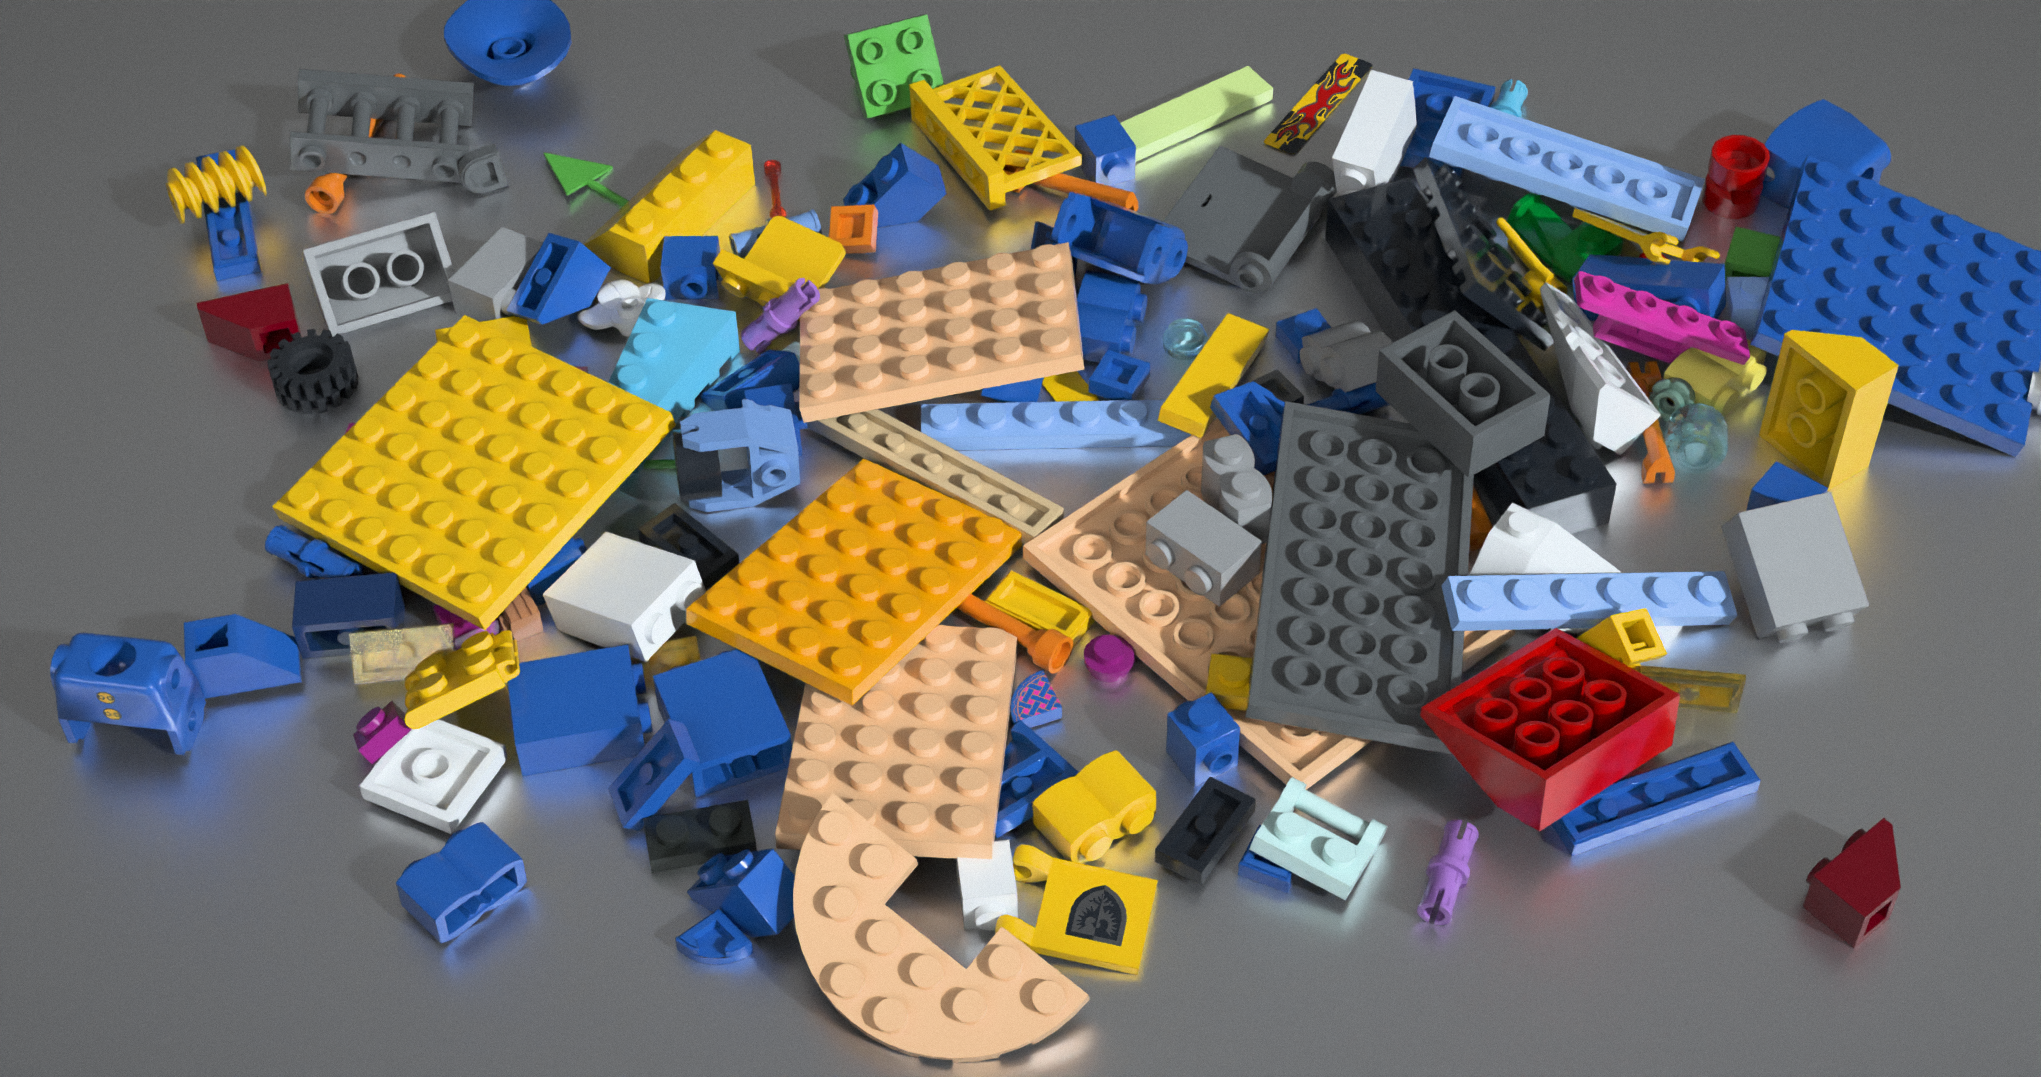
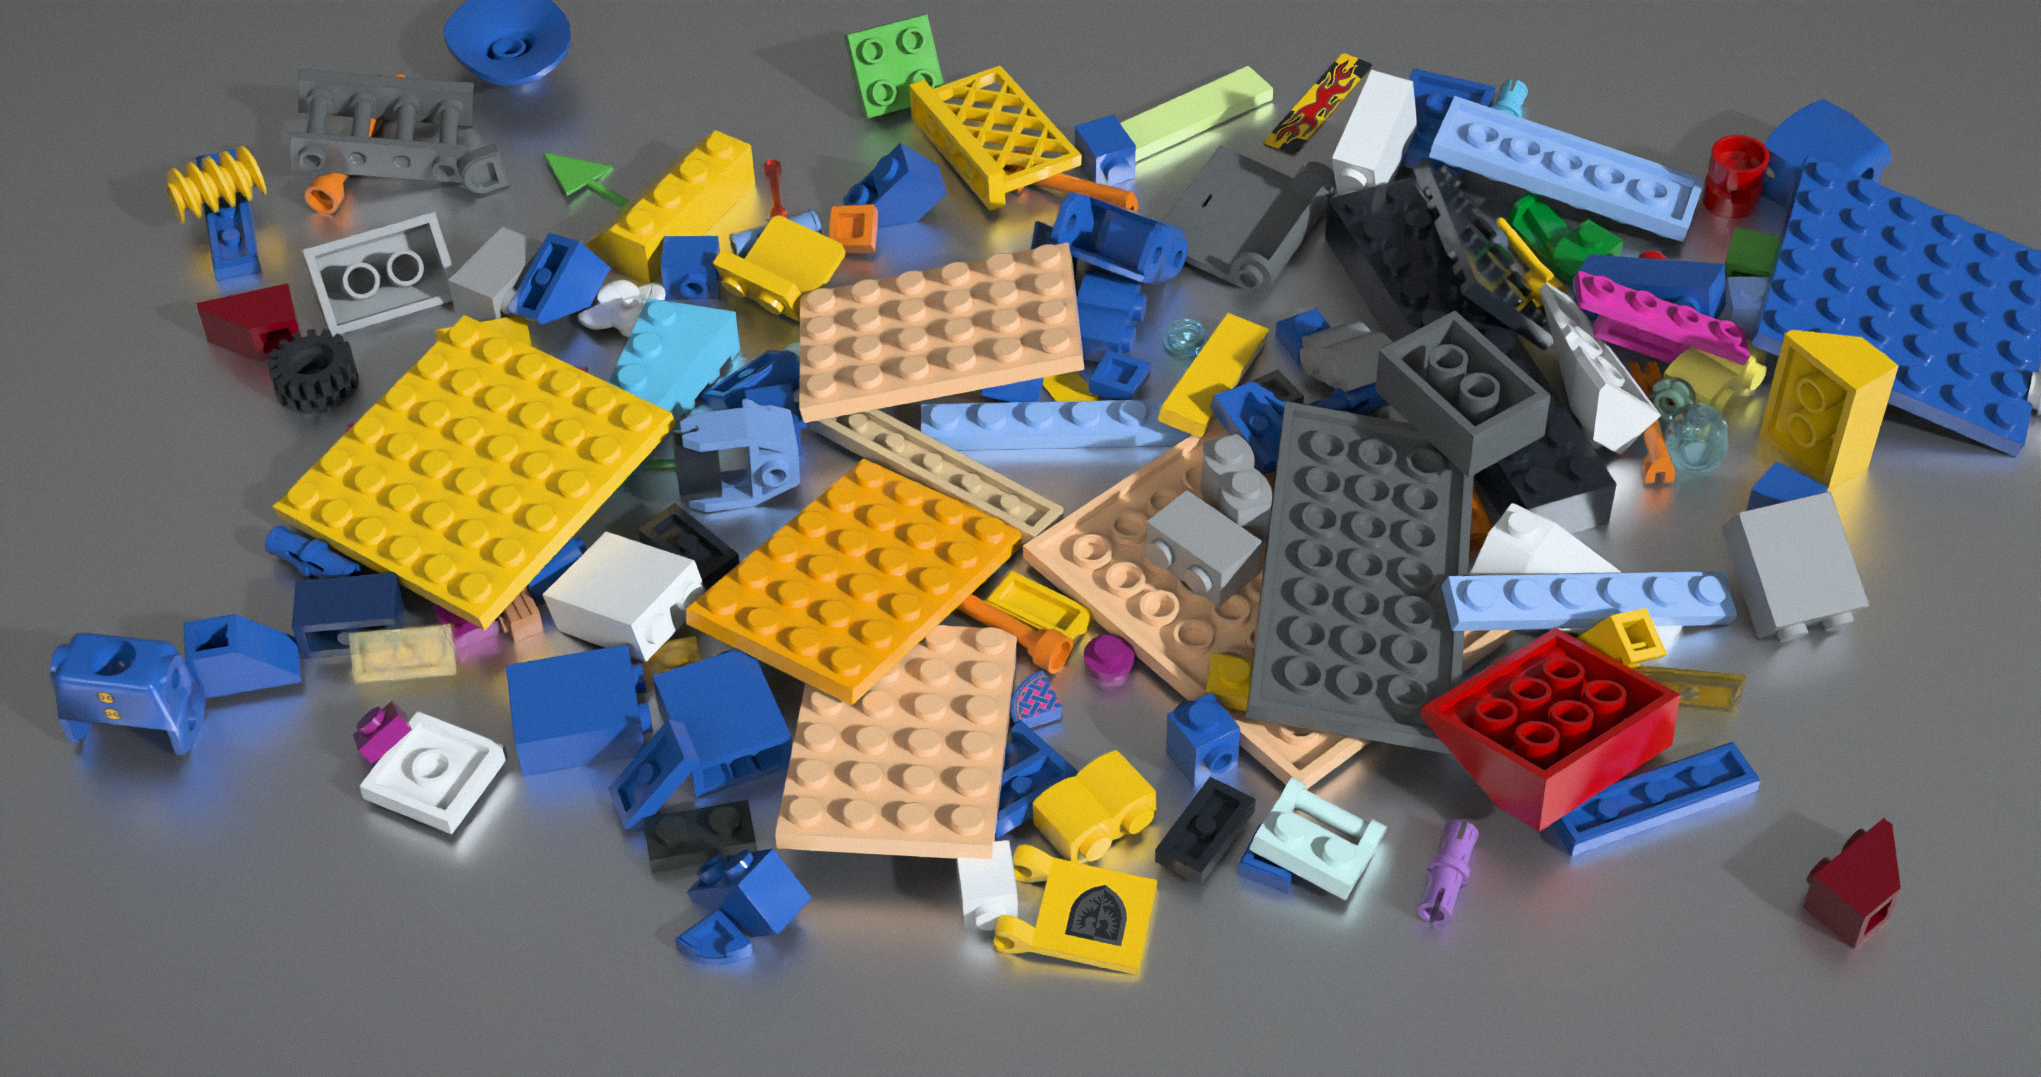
(460, 678): yellow plate -> none
(461, 881): blue brick -> none
(780, 315): medium lavender pin -> none
(896, 979): light nougat plate -> none
(1652, 243): yellow flag -> none

